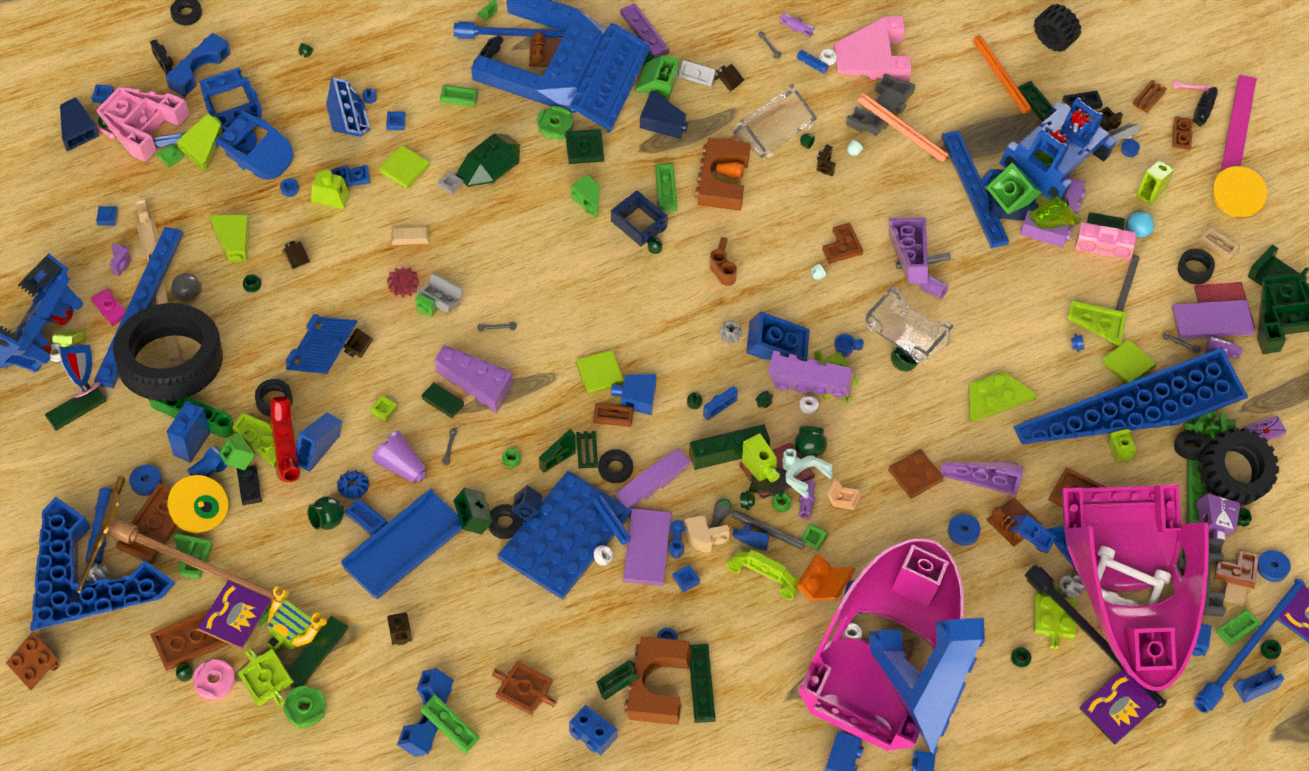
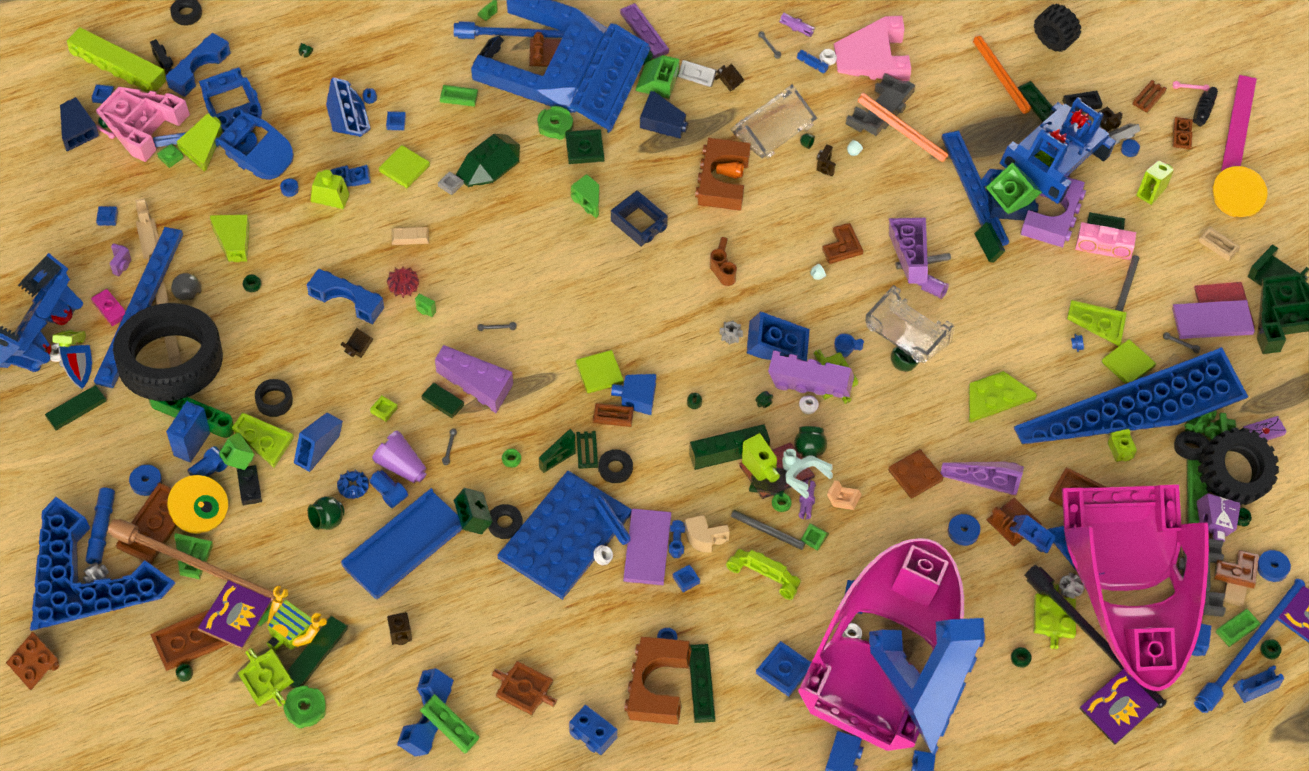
(86, 388): piece -> none
(110, 511): pearl gold piece -> none
(116, 60): none -> lime brick
(221, 687): bright pink tile -> none
(283, 438): red plate -> none
(295, 254): dark brown bracket -> none
(320, 345): blue window -> none
(326, 286): none -> blue arch
(365, 517): blue plate -> none
(391, 492): none -> blue piece
(444, 293): light grey bracket -> none
(527, 503): dark blue brick -> none
(618, 682): dark green tile -> none
(653, 478): medium lavender slope -> none
(655, 246): dark green hinge -> none
(666, 187): bright green tile -> none
(720, 402): blue plate -> none
(721, 511): dark grey piece -> none
(747, 500): dark green plate -> none
(751, 538): blue slope -> none
(784, 668): none -> blue plate
(822, 581): orange bracket -> none
(989, 242): none -> dark green tile
(1054, 215): clear neon green wing -> none
(1106, 559): white bar -> none
(1141, 223): medium azure hair -> none
(1195, 277): black tyre -> none
(1230, 349): medium lavender hinge -> none

